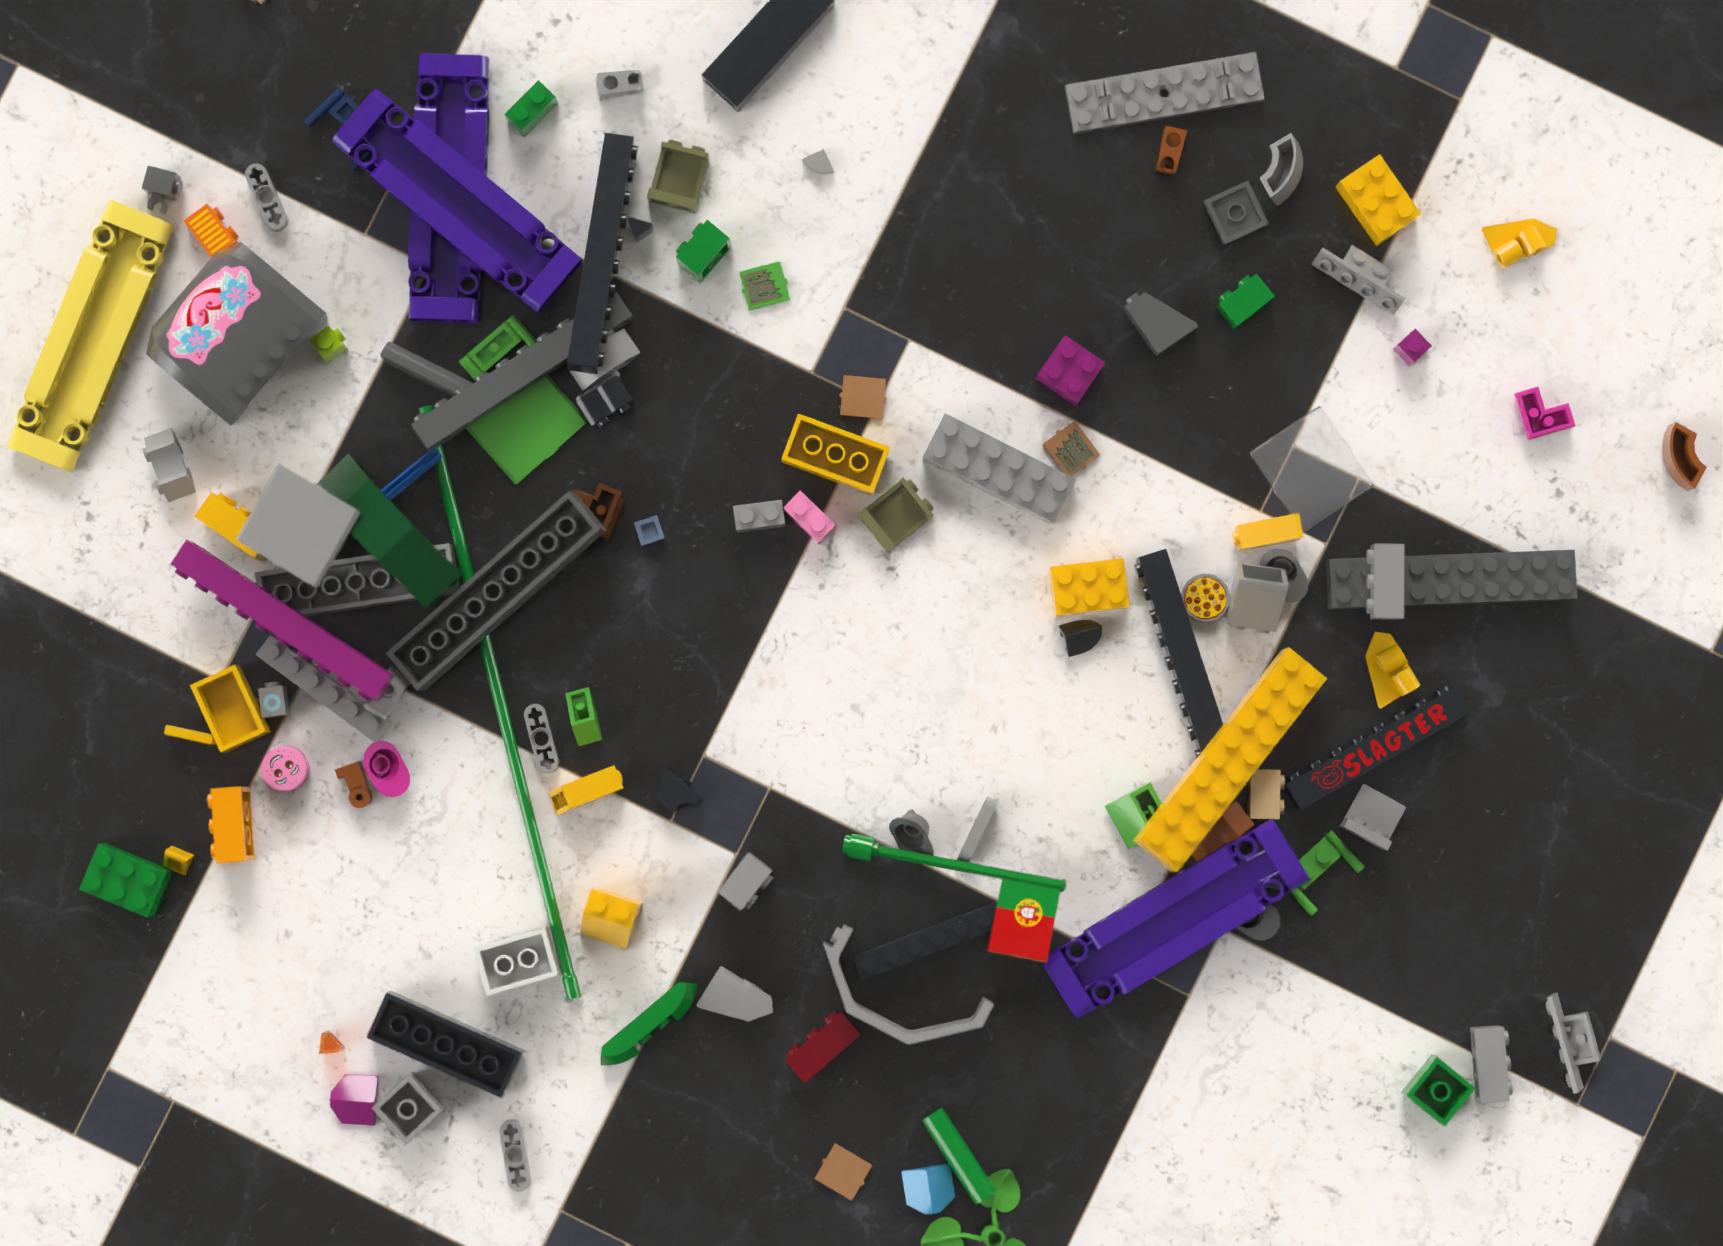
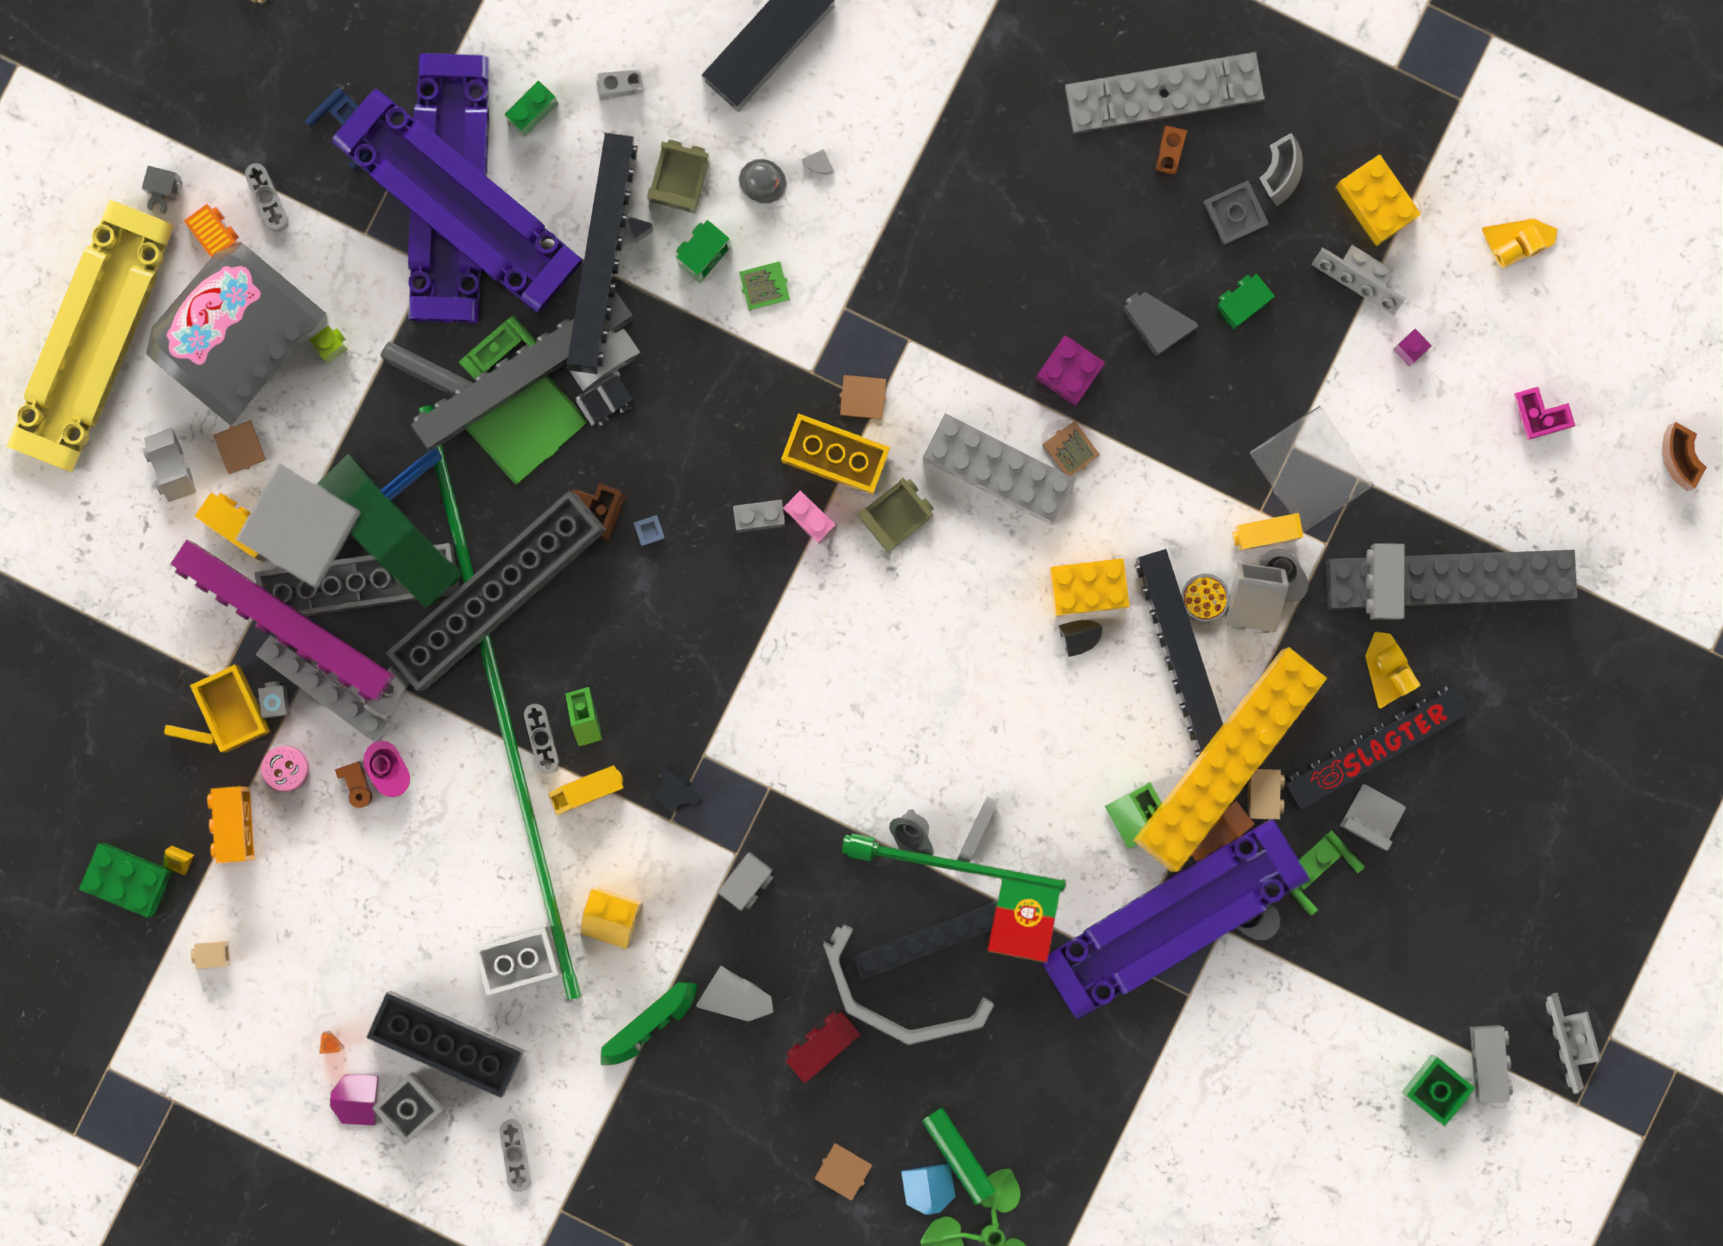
(211, 954): none -> tan brick
(239, 447): none -> medium nougat piece
(762, 181): none -> dark grey hat

